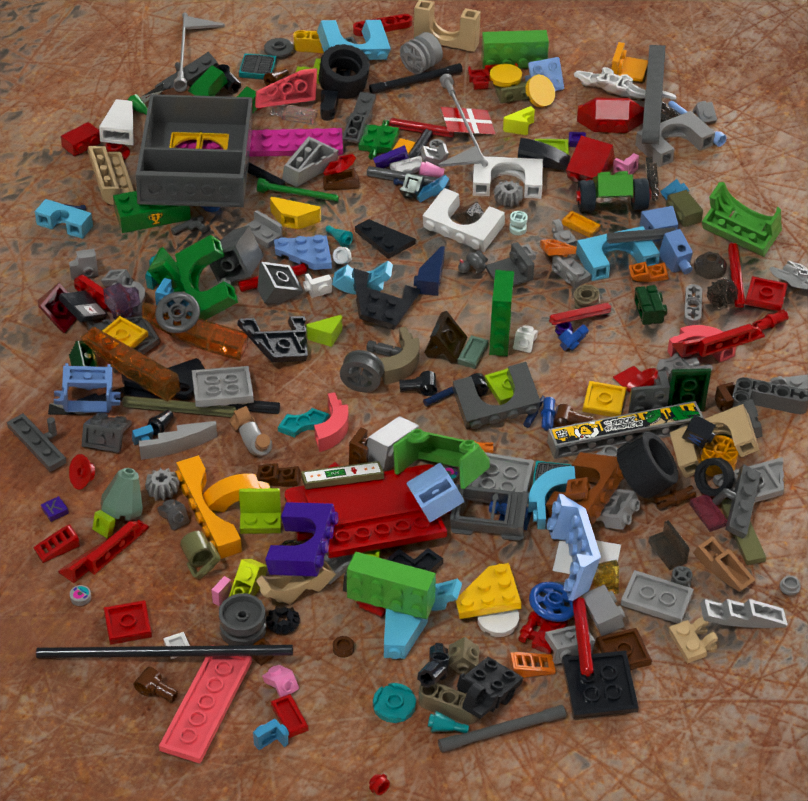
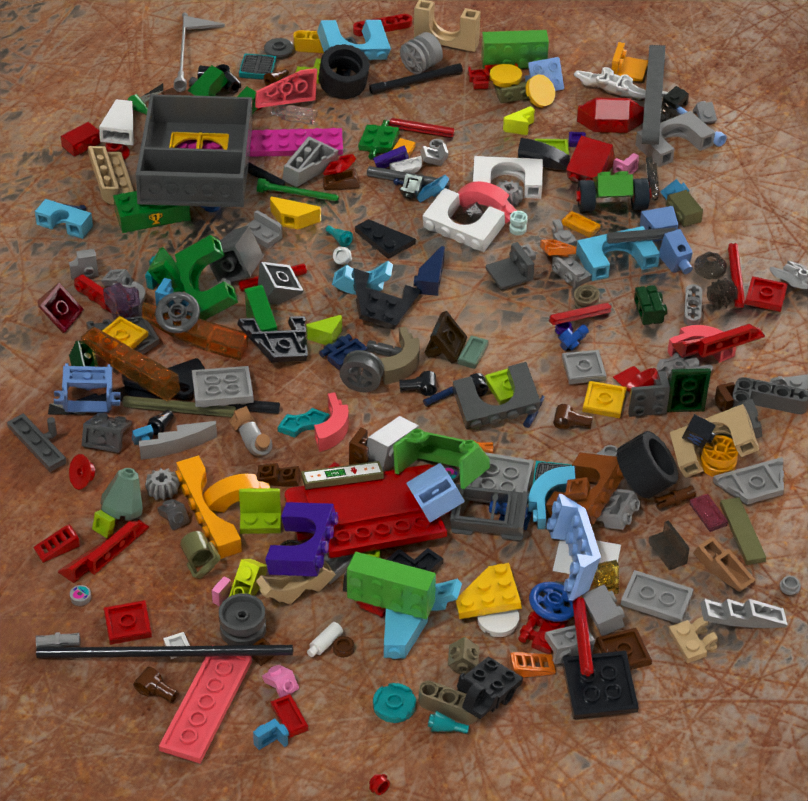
(54, 509): dark purple tile -> none
(58, 640): none -> light grey pin
(83, 306): black tile -> none
(191, 224): dark grey hose -> none
(192, 71): dark grey plate -> none
(259, 308): none -> green slope
(284, 626): black gear -> none
(308, 250): medium blue plate -> none
(317, 286): white bracket -> none
(325, 639): none -> white cylinder
(328, 104): black leg -> none
(345, 345): none -> dark blue plate
(360, 117): dark grey slope -> none
(422, 141): black axle -> none
(431, 170): bright pink cone -> none
(437, 666): black piece -> none
(456, 741): dark grey piece -> none
(472, 155): light grey piece -> none
(476, 260): dark grey animal -> none
(477, 119): sticker -> none
(487, 195): none -> coral arch
(501, 312): green arch -> none
(524, 338): white bracket -> none
(548, 413): blue axle -> none
(583, 366): none -> light grey plate
(618, 430): brick -> none
(645, 273): orange slope -> none
(676, 97): none -> pearl dark grey bracket
(682, 575): dark grey wheel -> none
(728, 476): black tyre -> none
(742, 501): dark grey plate -> none
(745, 226): bright green piece -> none
(771, 320): red pin -> none

